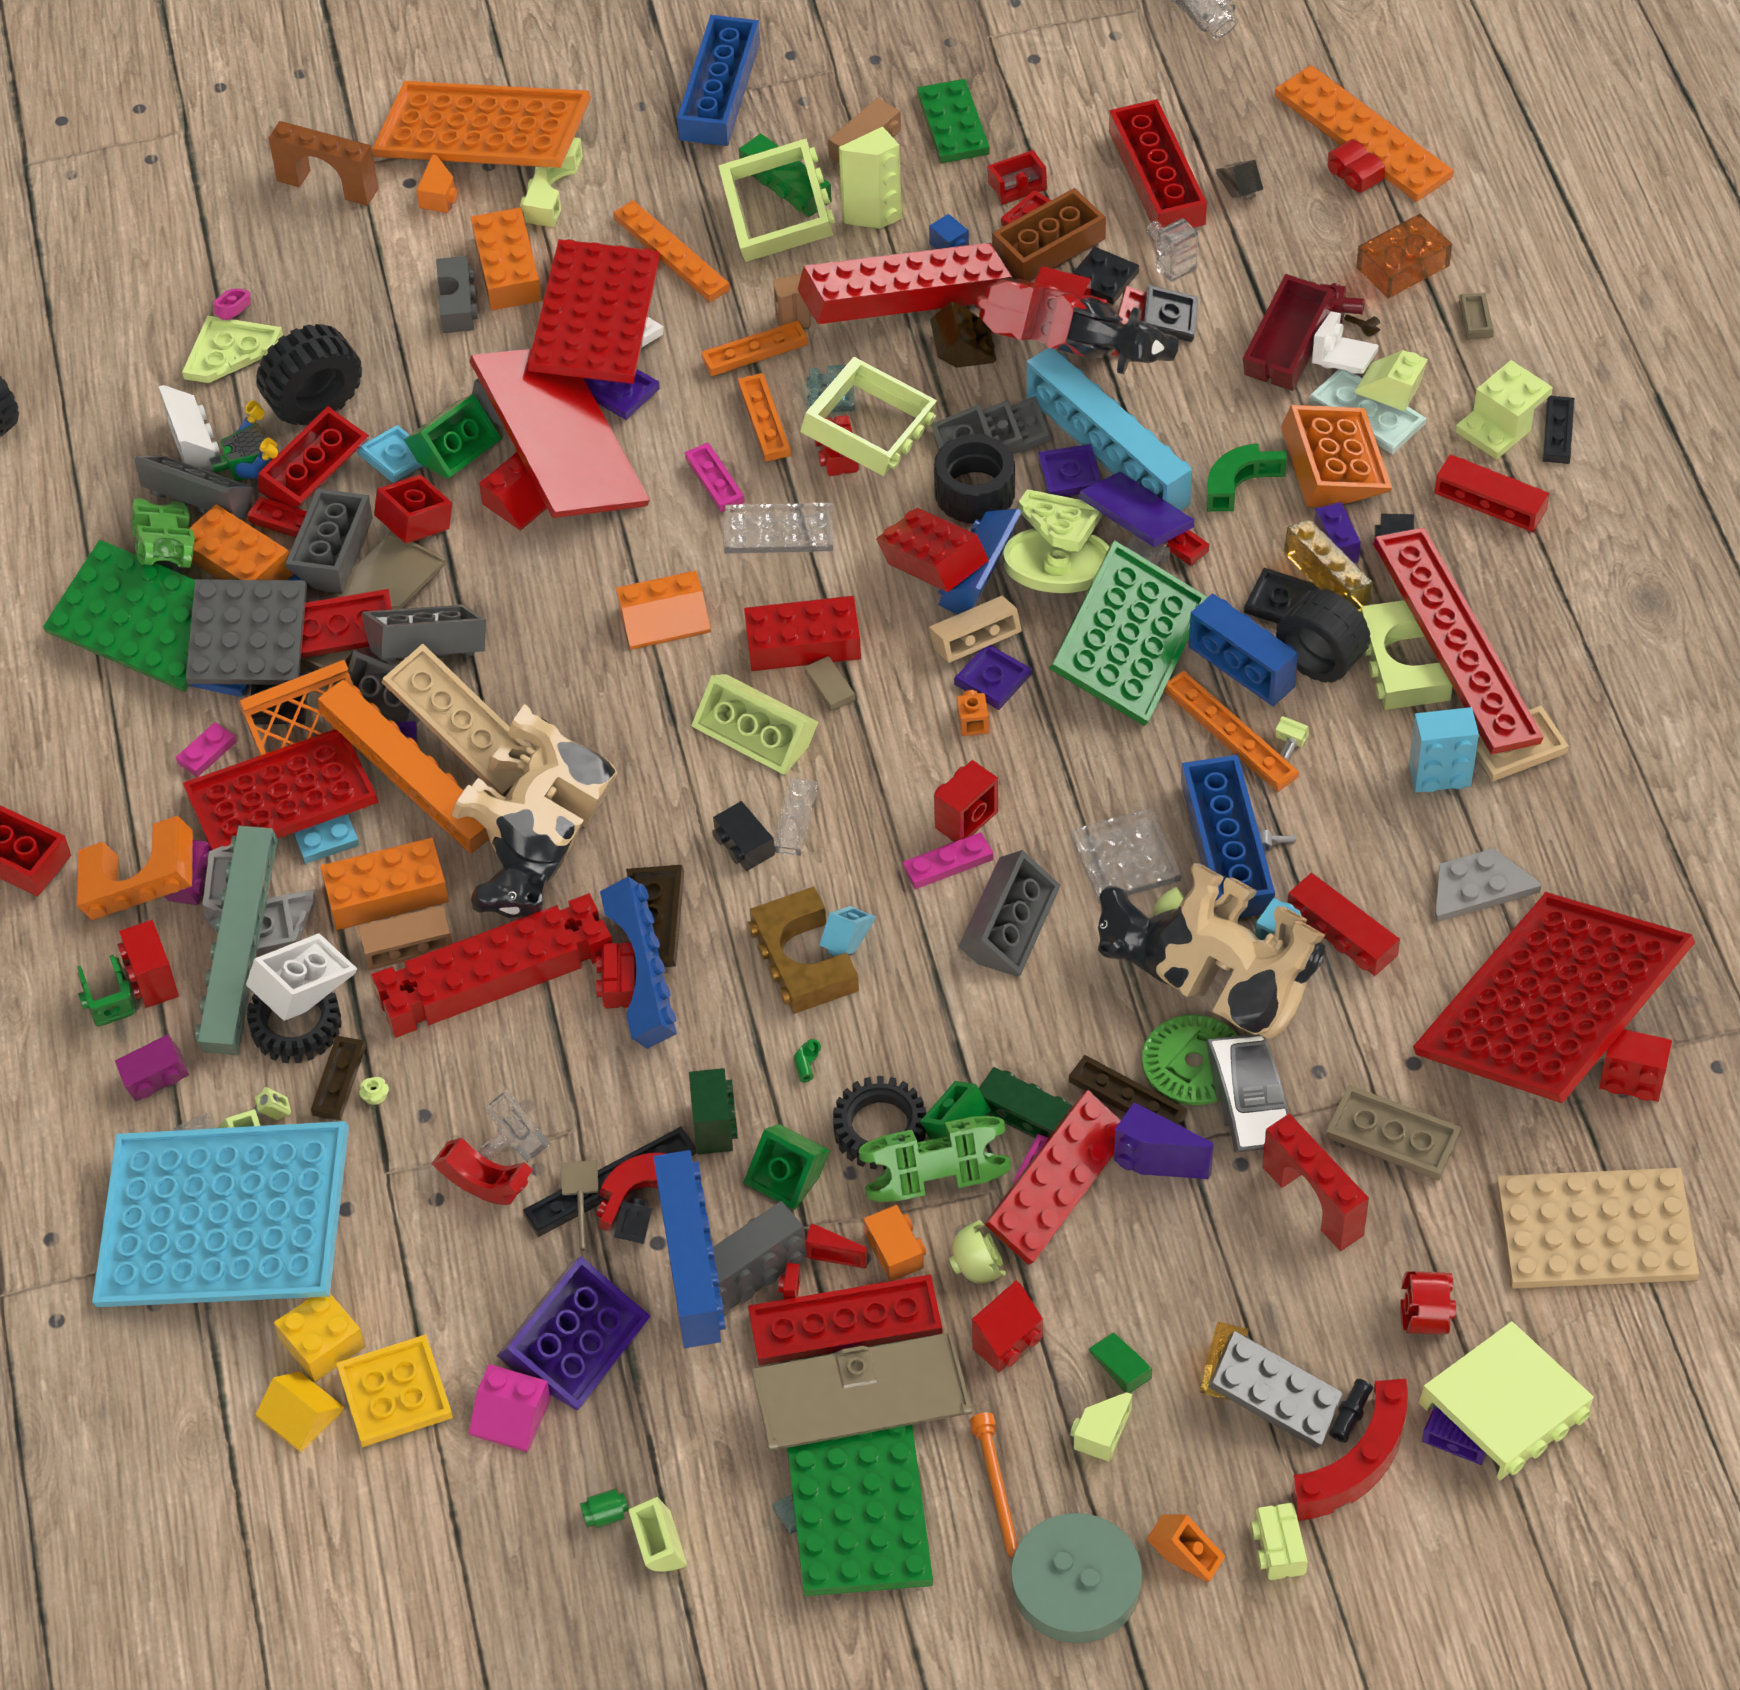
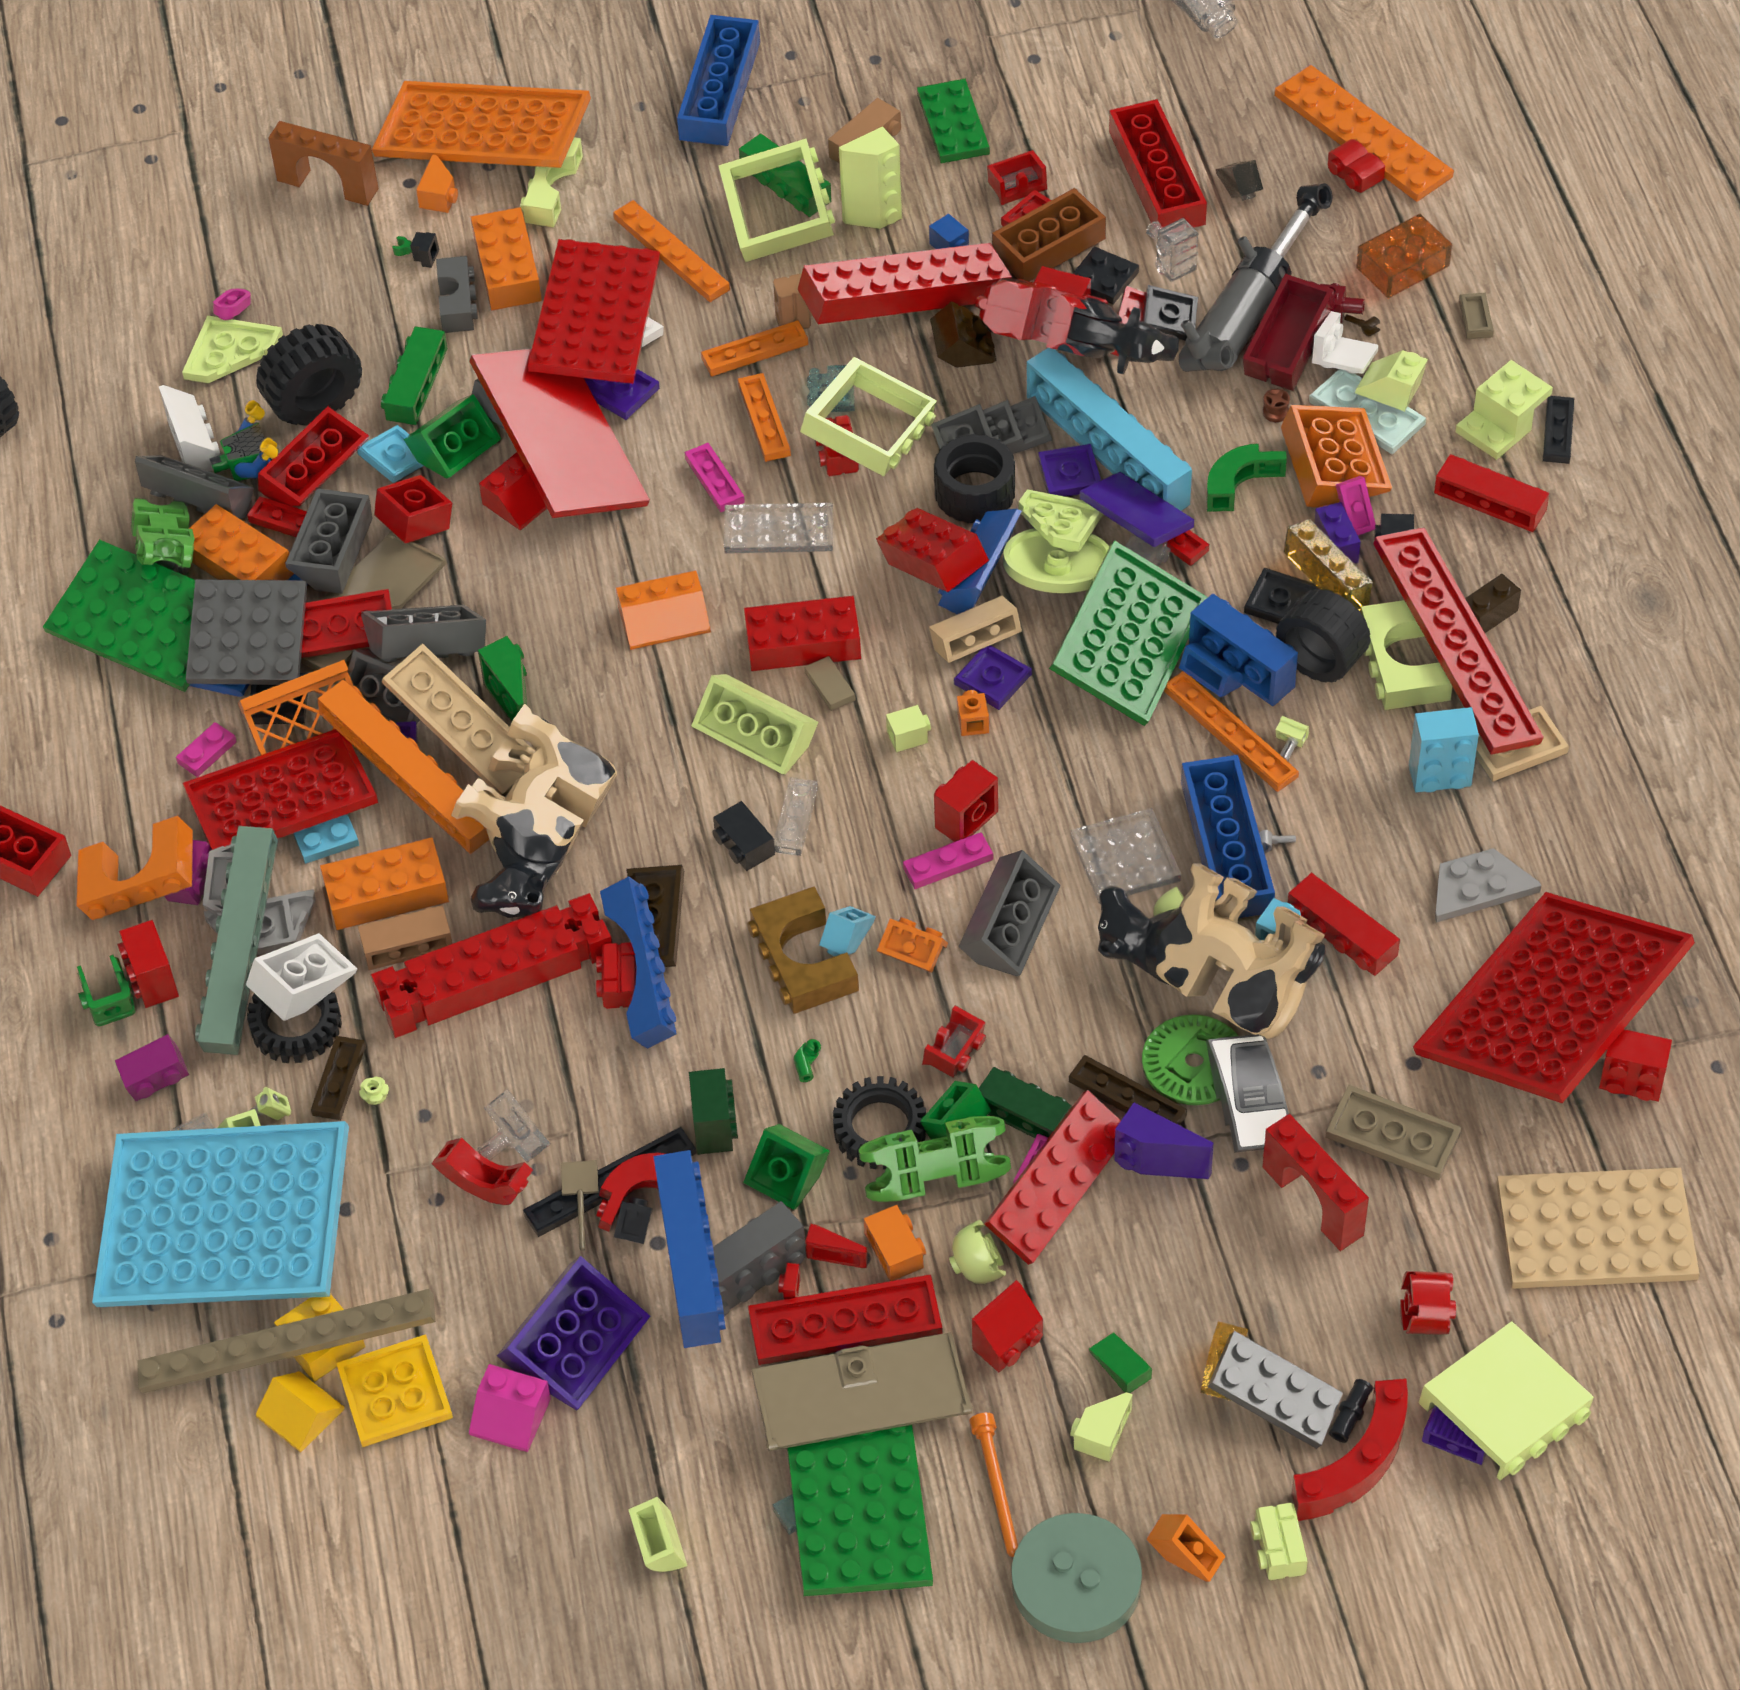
(286, 1341): none -> dark tan plate
(414, 375): none -> green brick
(423, 247): none -> black piece
(504, 675): none -> green slope
(604, 1508): green brick -> none
(907, 728): none -> yellowish green brick
(911, 944): none -> orange bracket
(955, 1043): none -> red window
(1210, 670): none -> blue brick
(1248, 292): none -> dark grey piece
(1276, 405): none -> copper wheel
(1356, 502): none -> dark pink plate
(1494, 602): none -> dark brown brick

